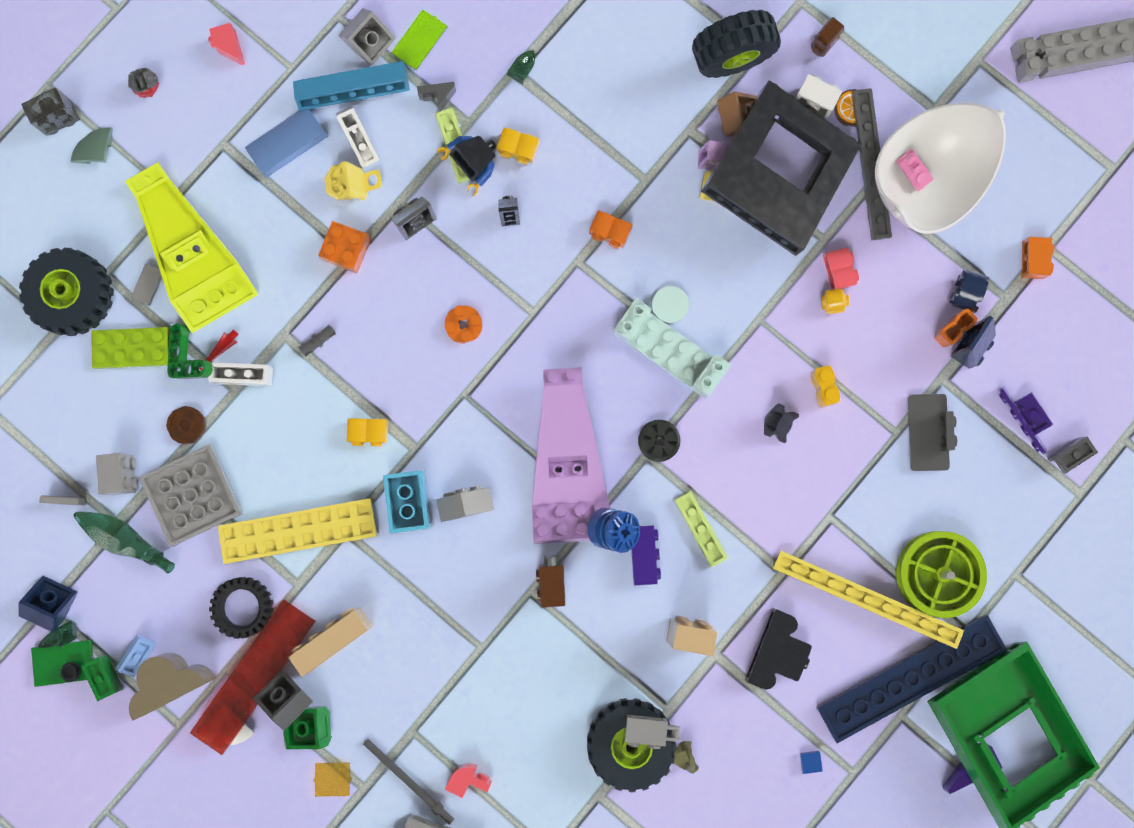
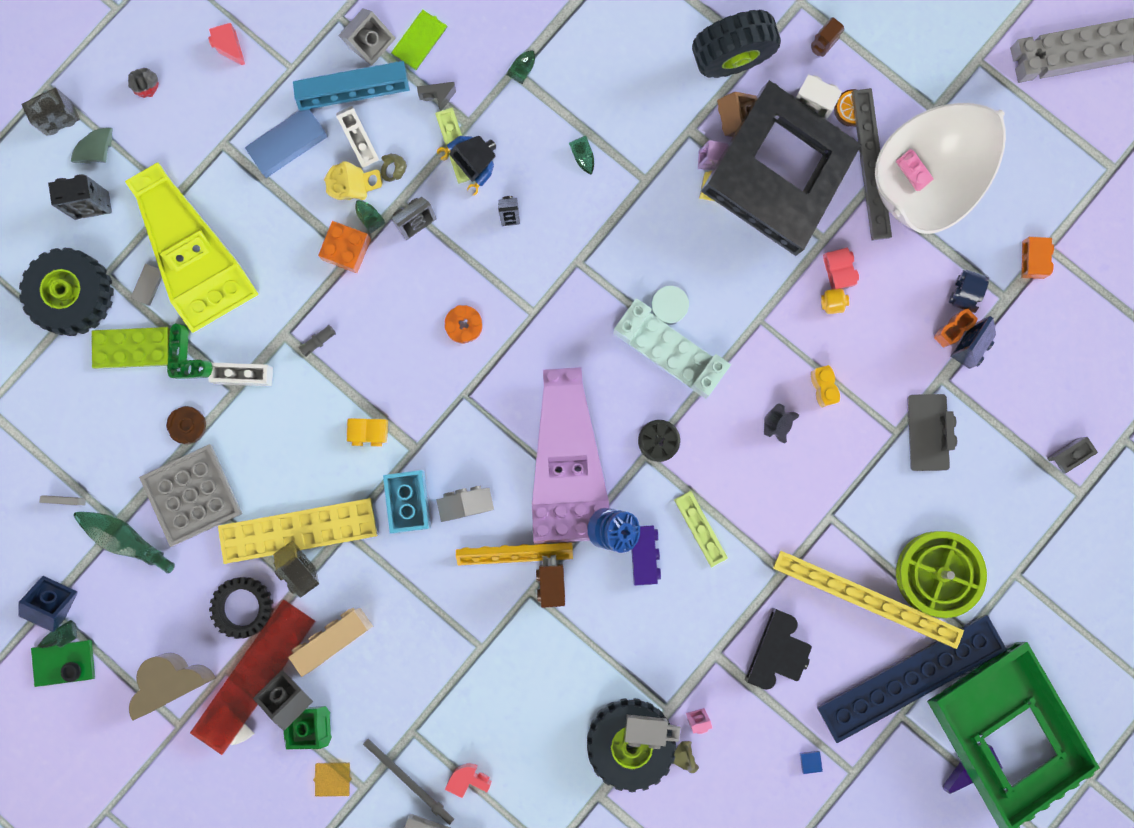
(79, 197): none -> black piece
(102, 677): green panel -> none
(116, 474): light grey brick -> none
(135, 655): light blue plate -> none
(225, 342): red piece -> none
(295, 569): none -> clear smoke brick
(368, 216): none -> clear green plate
(400, 166): none -> olive piece
(512, 554): none -> yellow plate
(517, 145): yellow brick -> none
(583, 154): none -> clear green plate
(610, 229): orange brick -> none
(691, 636): tan brick -> none
(699, 721): none -> bright pink plate
(1030, 414): dark purple bracket -> none

